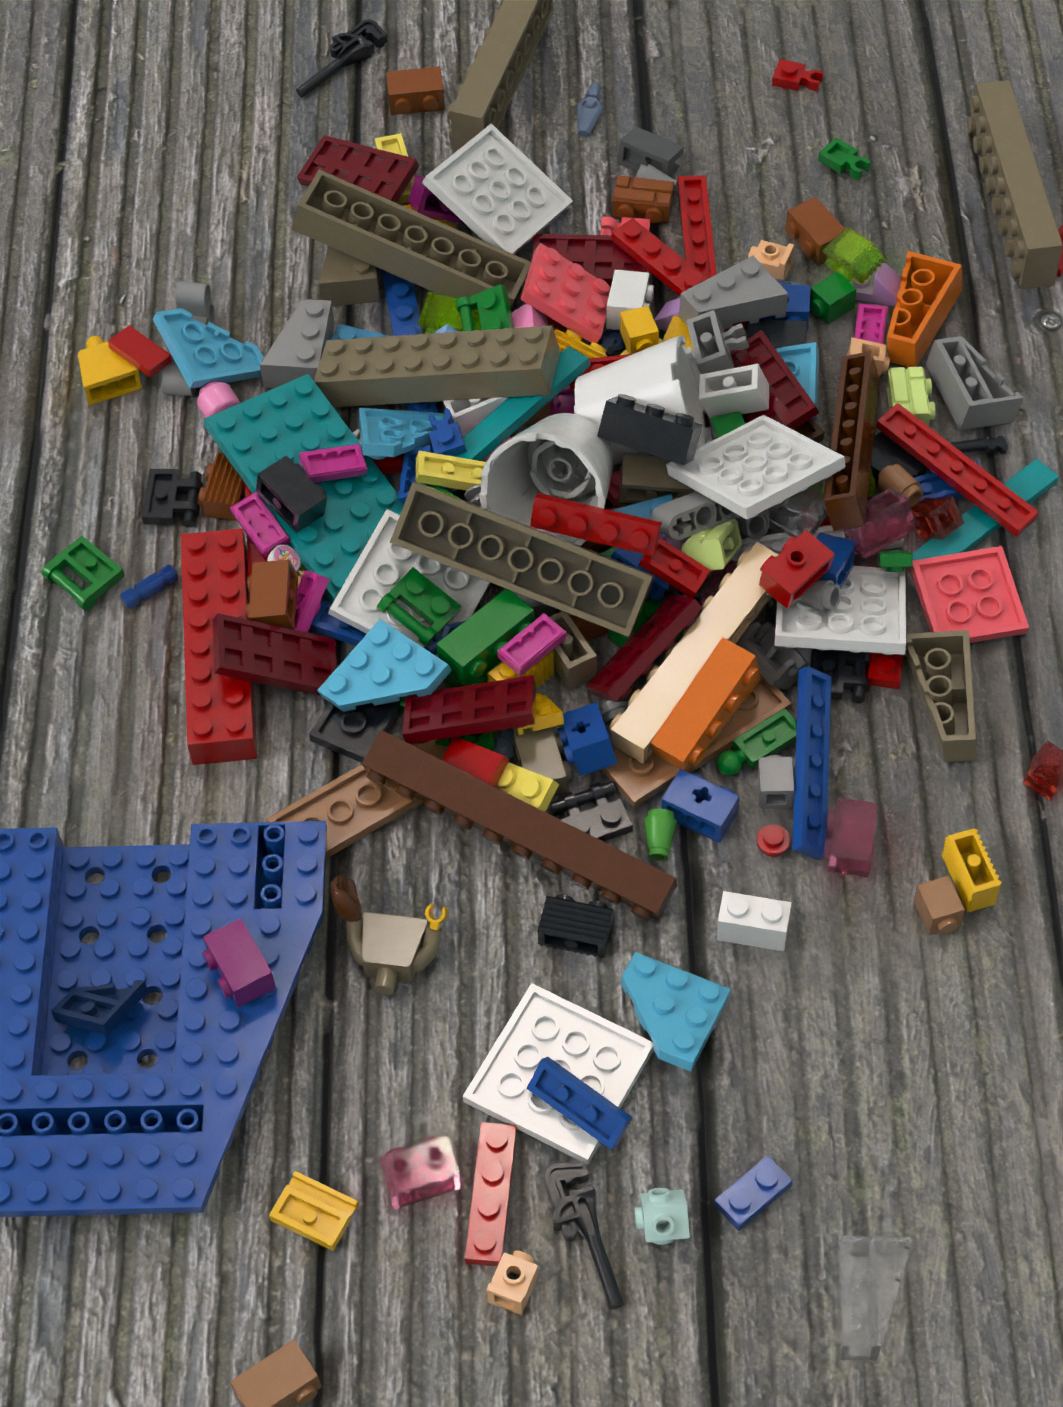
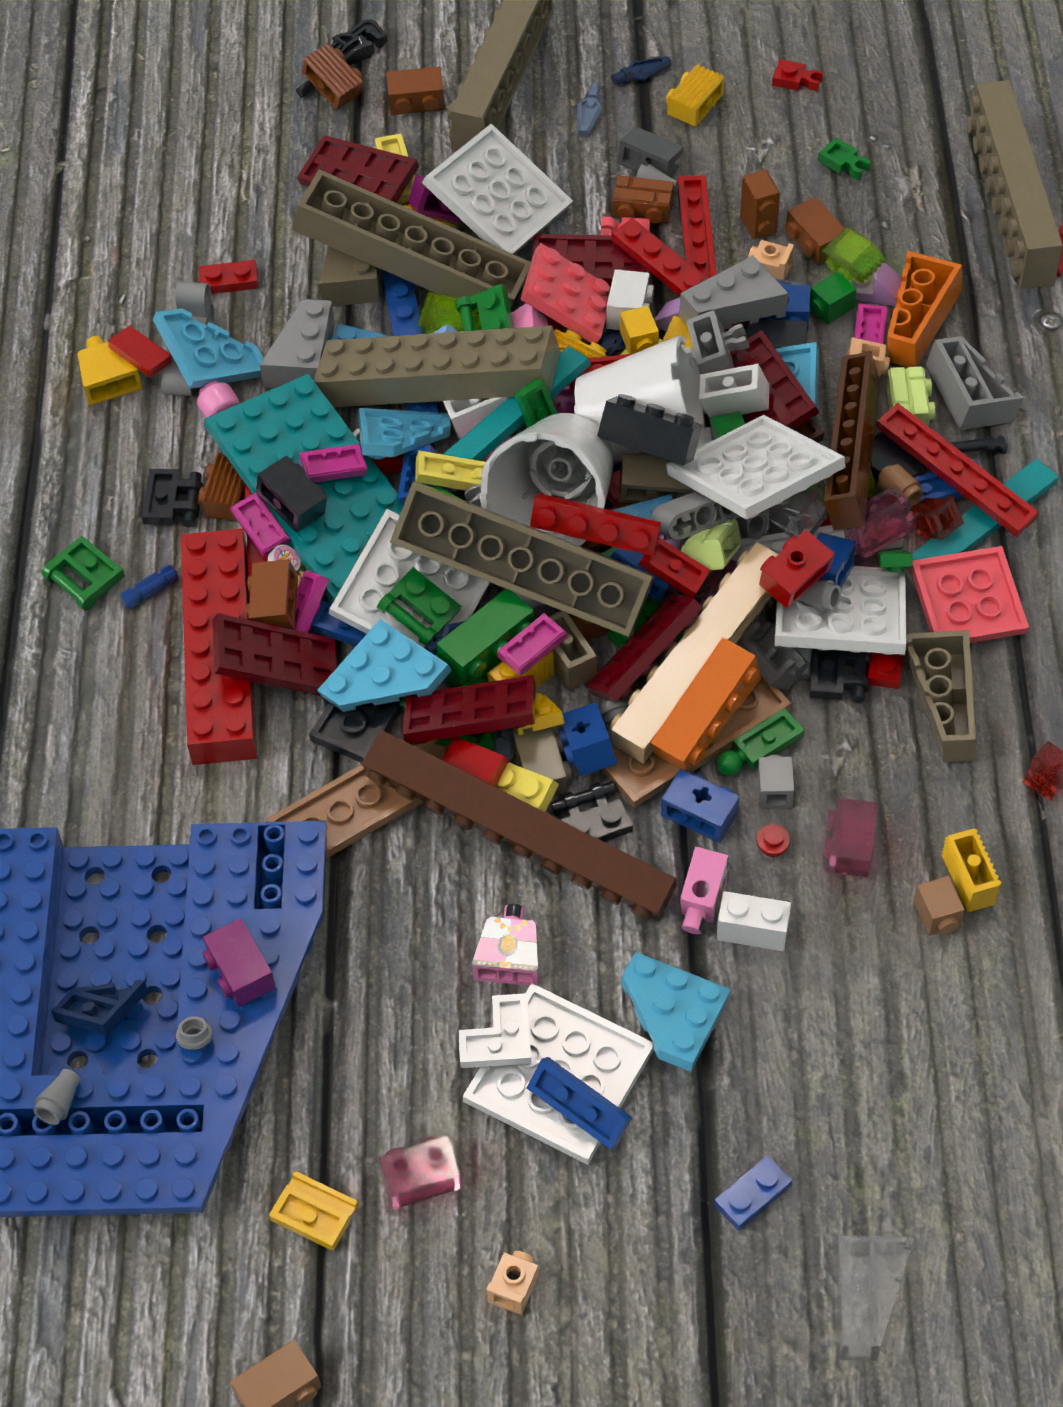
(56, 1099): none -> light grey cone
(193, 1033): none -> light grey plate
(230, 276): none -> red plate
(333, 75): none -> dark orange brick
(385, 944): dark tan torso -> none
(447, 436): blue plate -> none
(491, 1194): plate -> none
(506, 1042): none -> white plate
(507, 949): none -> torso
(535, 402): none -> green plate
(575, 925): black brick -> none
(579, 1215): black piece -> none
(641, 70): none -> dark blue piece
(659, 833): bright green cone -> none
(662, 1215): light aqua brick -> none
(695, 95): none -> yellow brick
(703, 888): none -> bright pink torso
(759, 204): none -> dark orange brick
(812, 762): blue plate -> none

